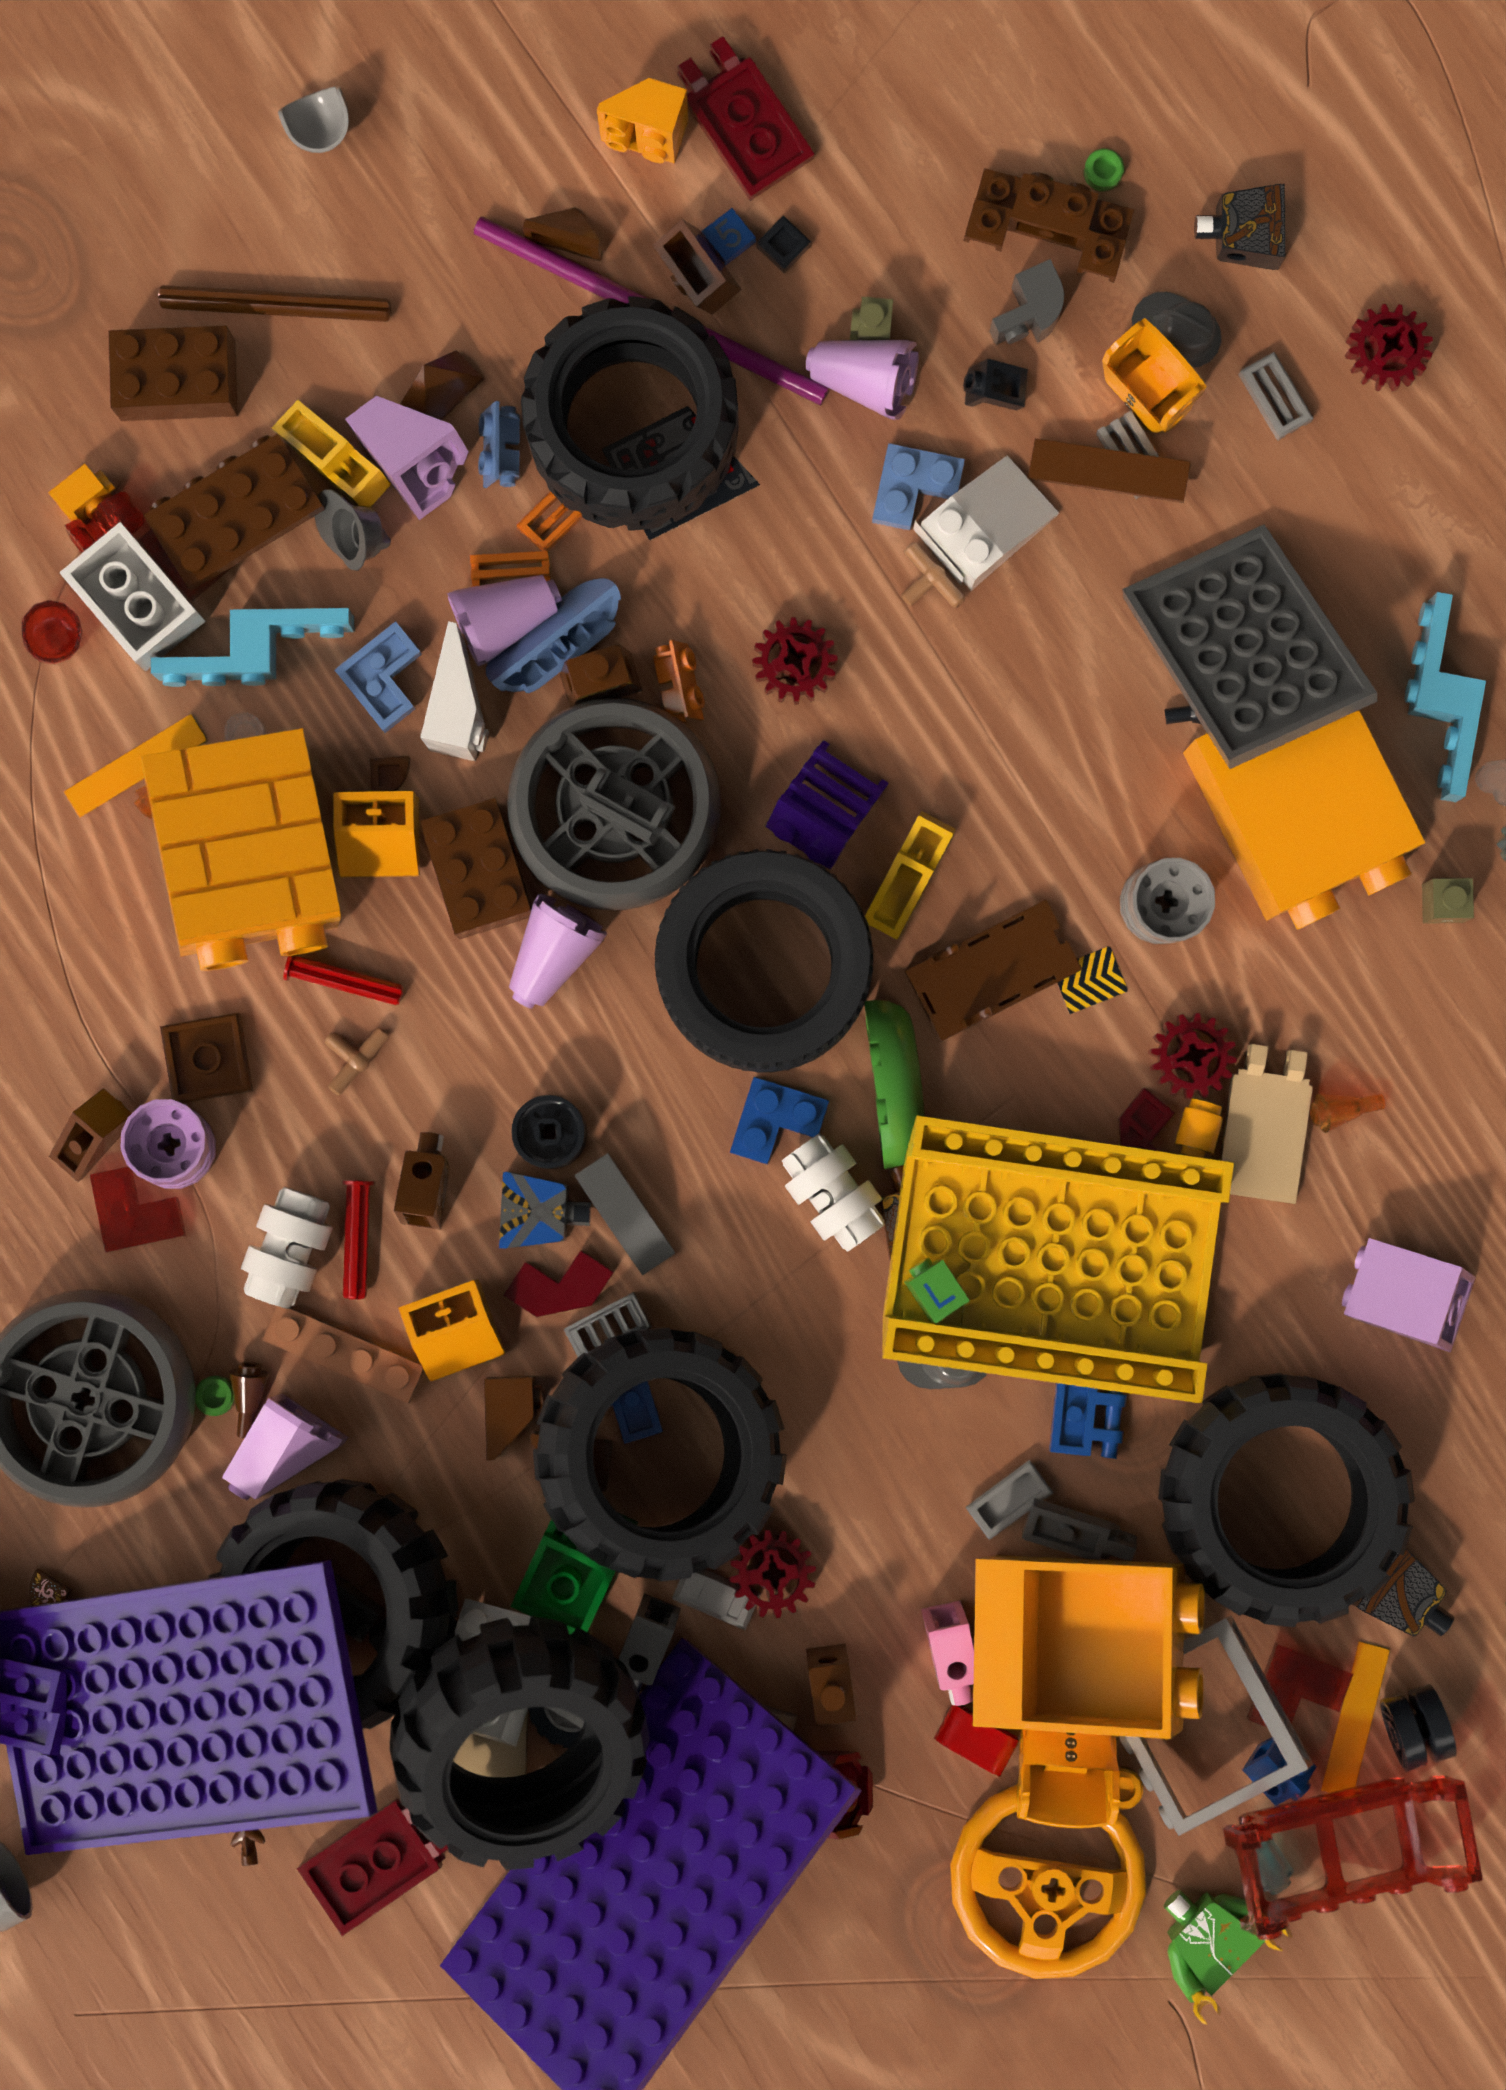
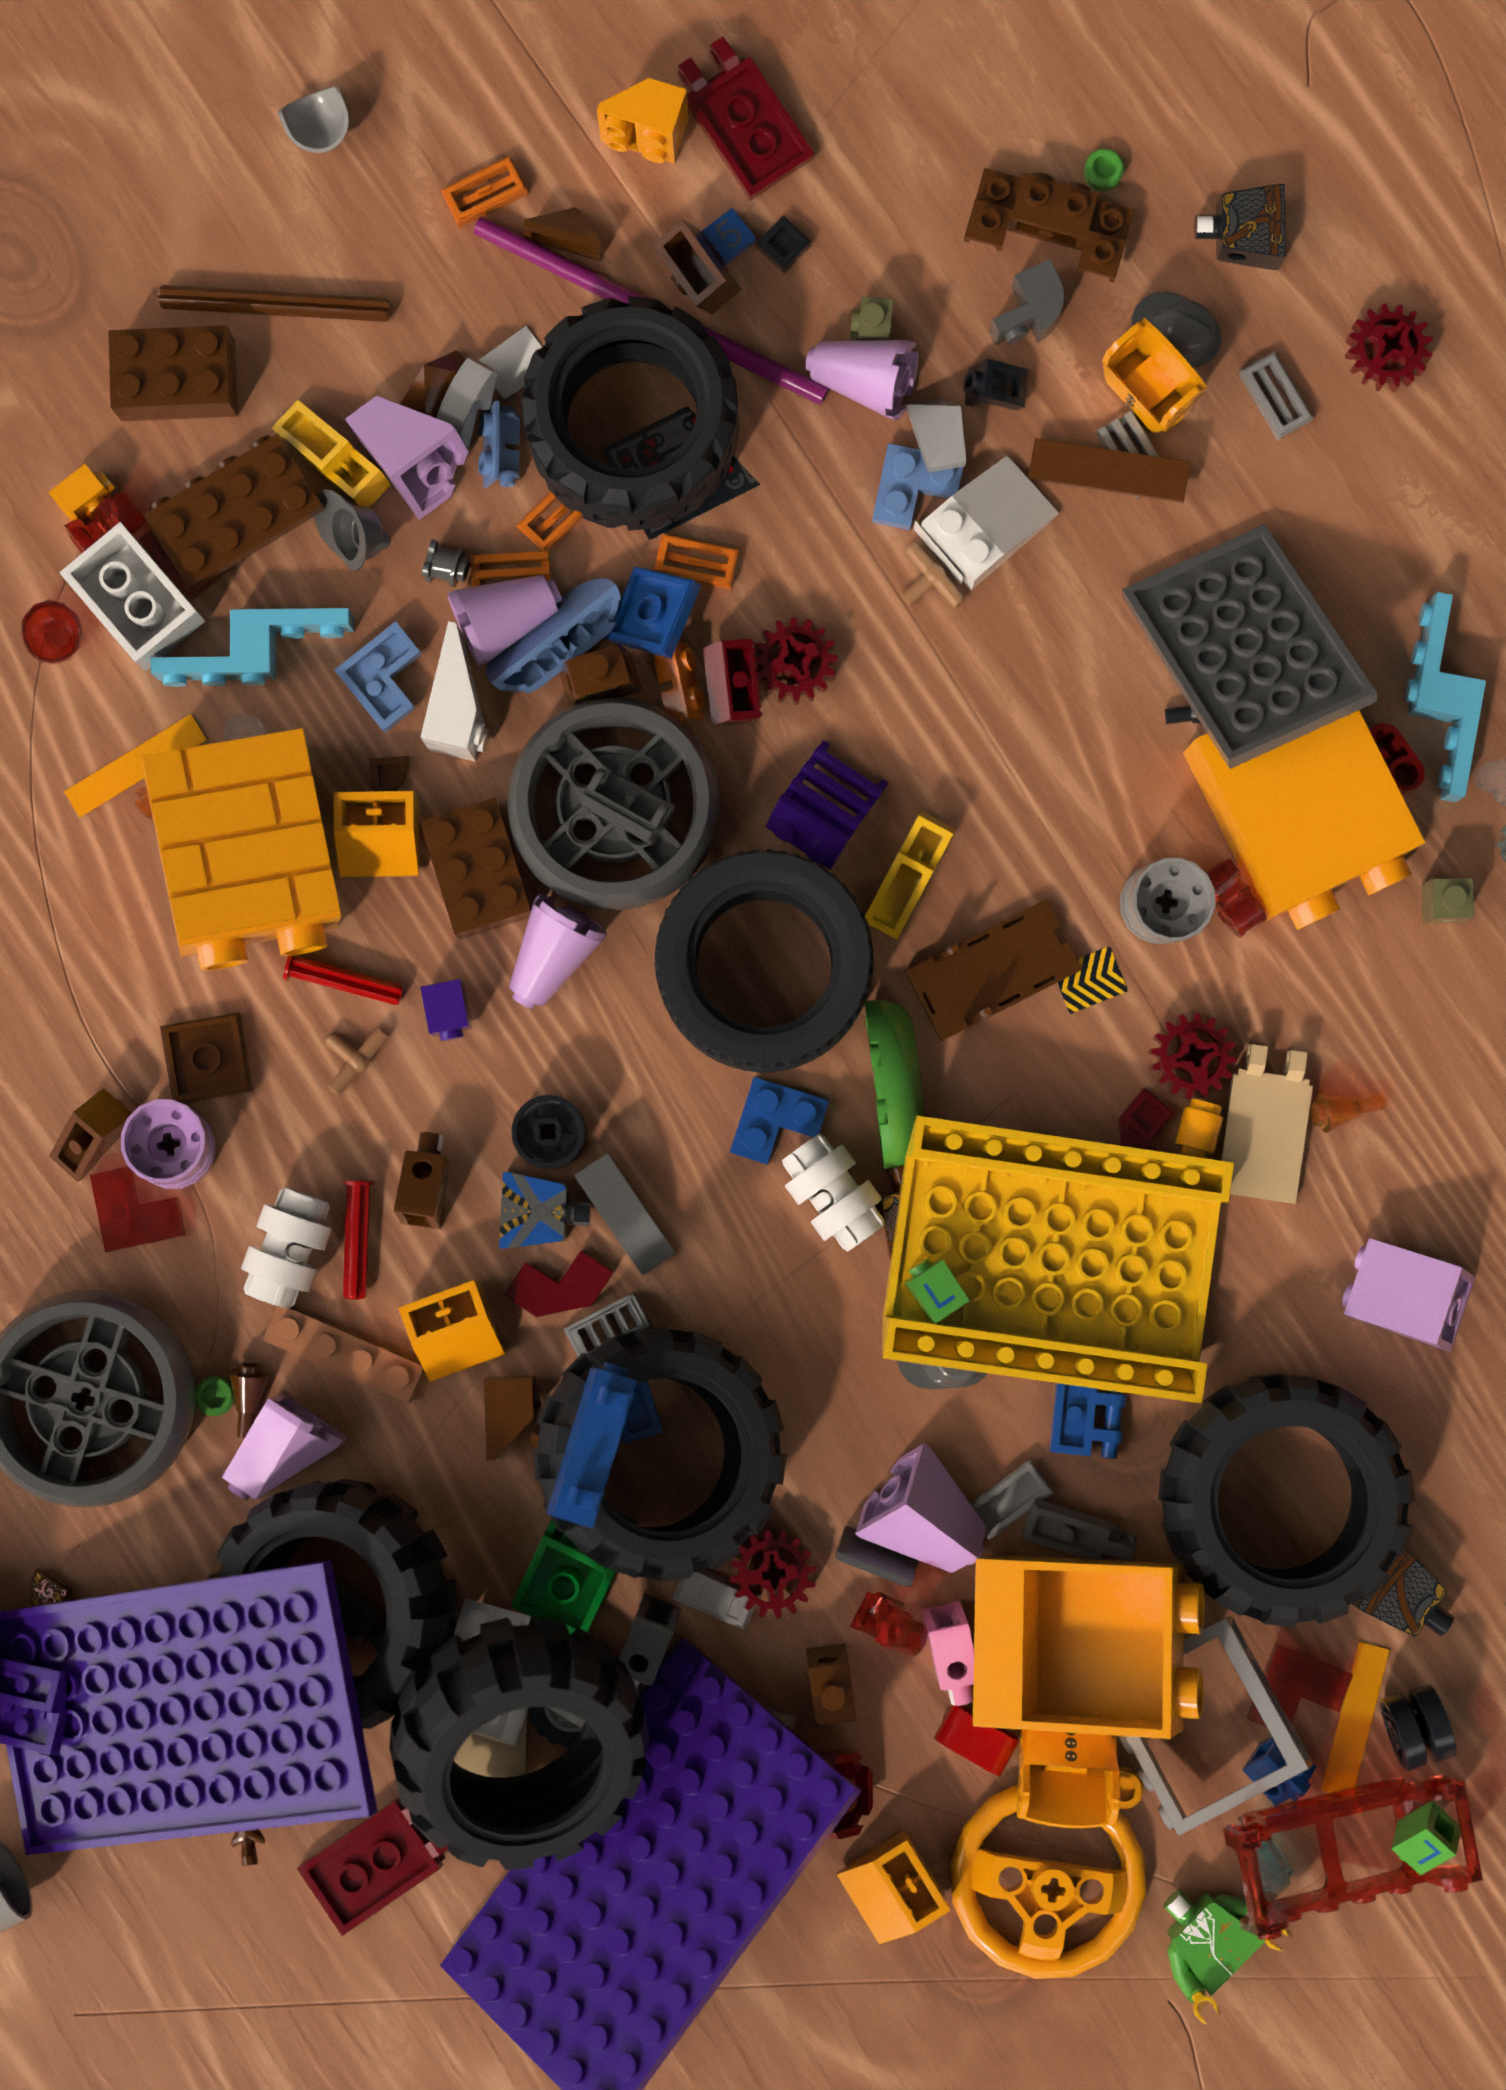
(445, 564): none -> dark grey brick
(446, 1009): none -> dark purple brick
(468, 393): none -> light grey slope
(491, 204): none -> orange tile
(512, 361): none -> white sticker
(592, 1445): none -> blue brick
(653, 611): none -> blue tile
(702, 547): none -> orange tile
(732, 682): none -> dark red brick
(875, 1558): none -> dark grey slope
(890, 1624): none -> clear red leg
(894, 1889): none -> light orange slope
(923, 1514): none -> lavender slope
(938, 433): none -> light grey slope
(1234, 900): none -> clear red leg
(1406, 757): none -> red beam
(1426, 1838): none -> bright green brick

